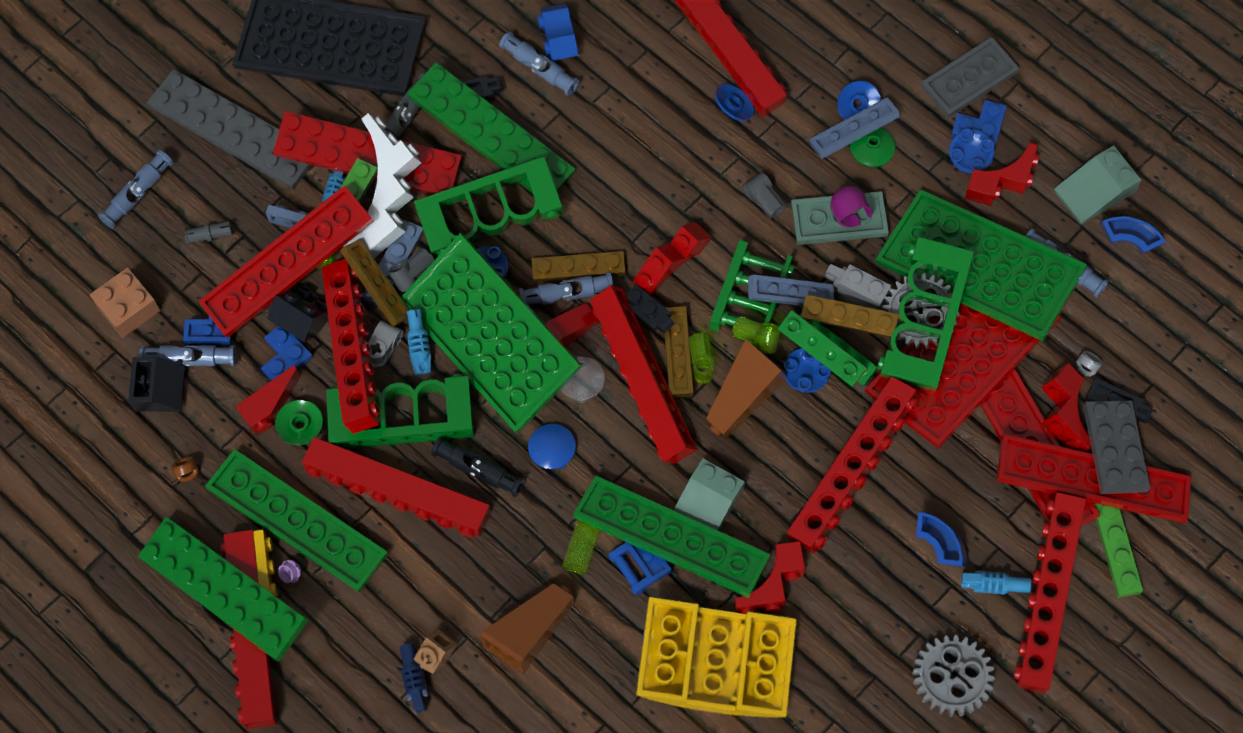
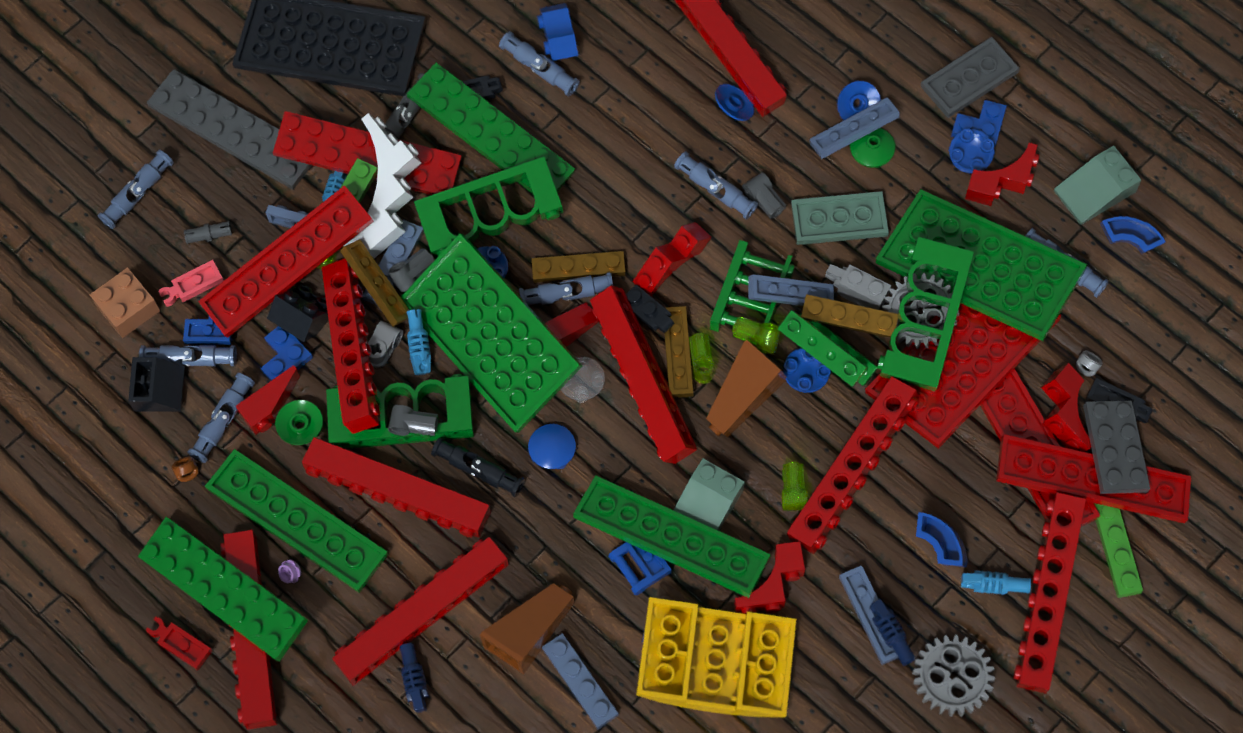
(180, 644): none -> red plate
(192, 283): none -> coral plate
(214, 429): none -> sand blue piece
(265, 566): yellow plate -> none
(407, 421): none -> dark grey piece
(420, 611): none -> red brick
(435, 651): medium nougat brick -> none
(580, 681): none -> sand blue plate
(581, 548): clear neon green plate -> none
(713, 183): none -> sand blue piece
(793, 492): none -> clear neon green piece
(845, 202): magenta helmet -> none
(862, 596): none -> sand blue plate
(891, 631): none -> dark blue hinge

